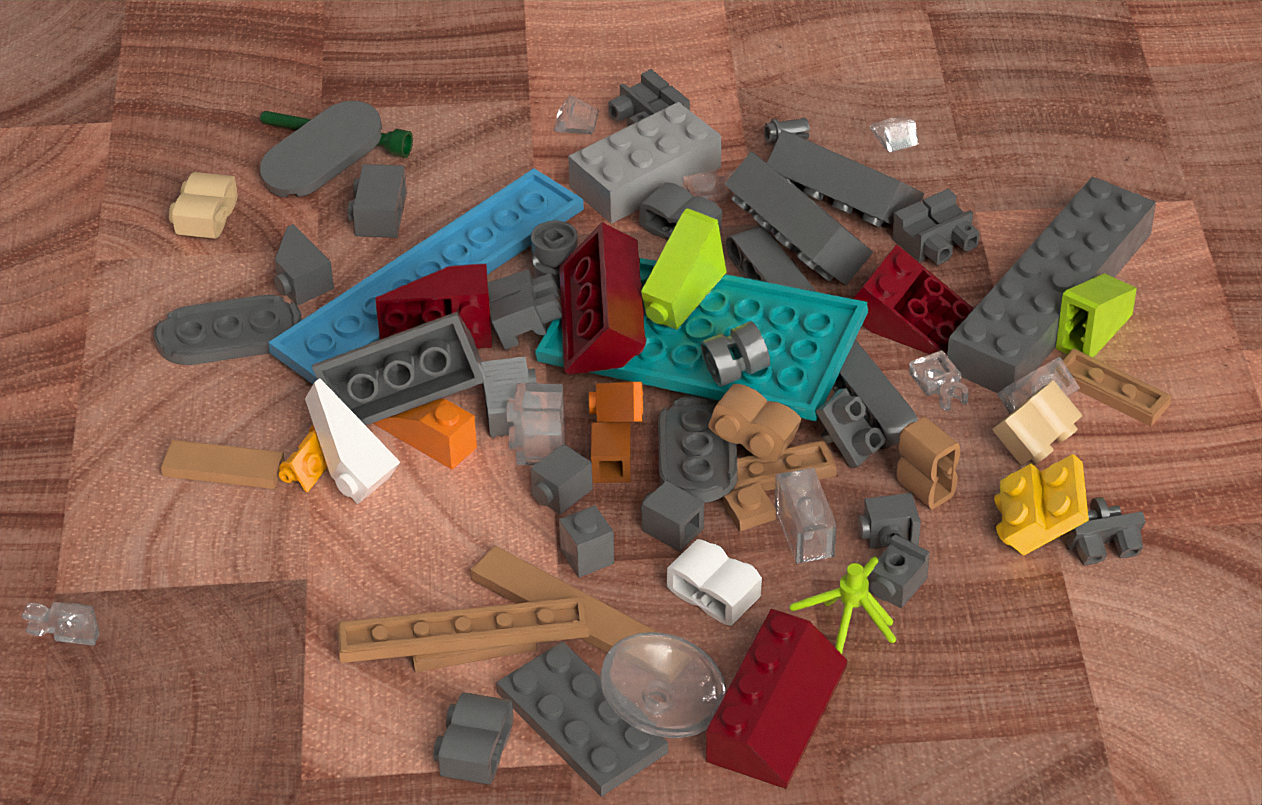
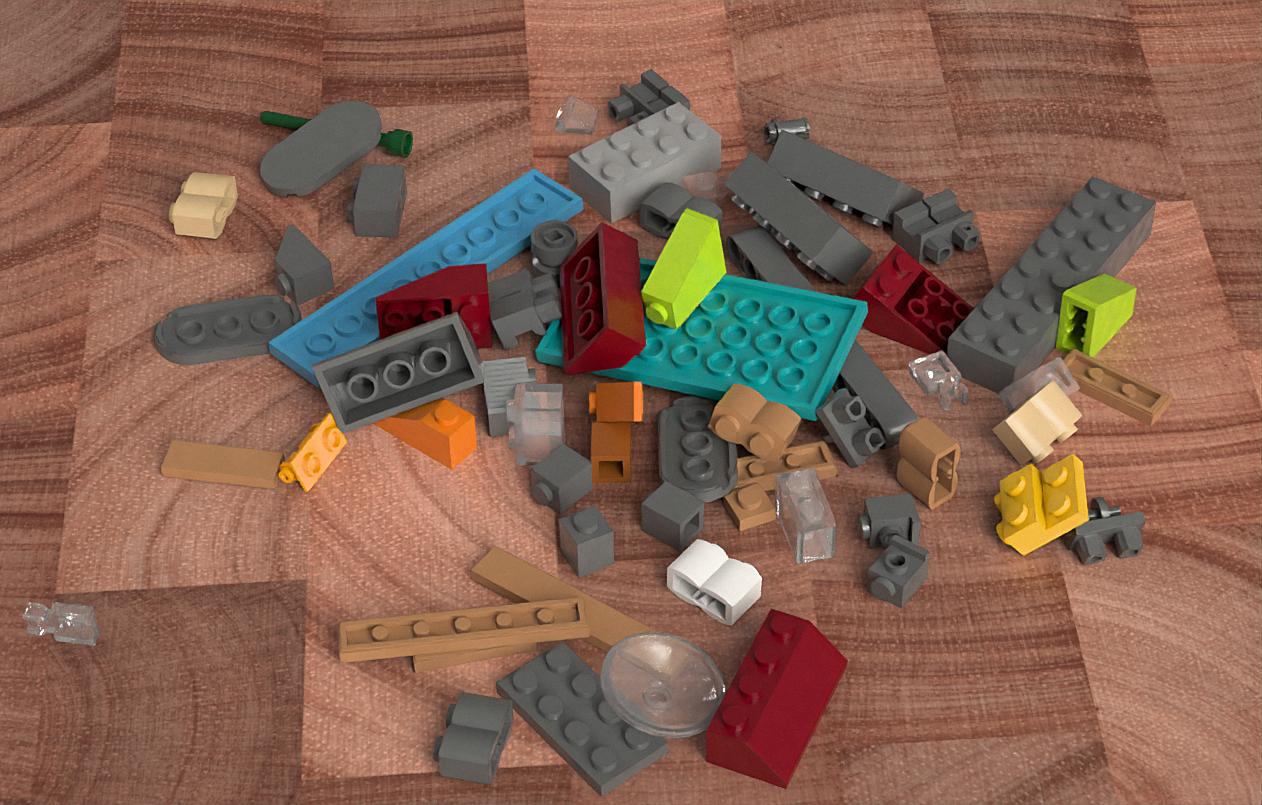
(350, 449): white slope -> none
(747, 348): dark grey wheel -> none
(853, 593): lime plant -> none
(896, 133): clear slope -> none

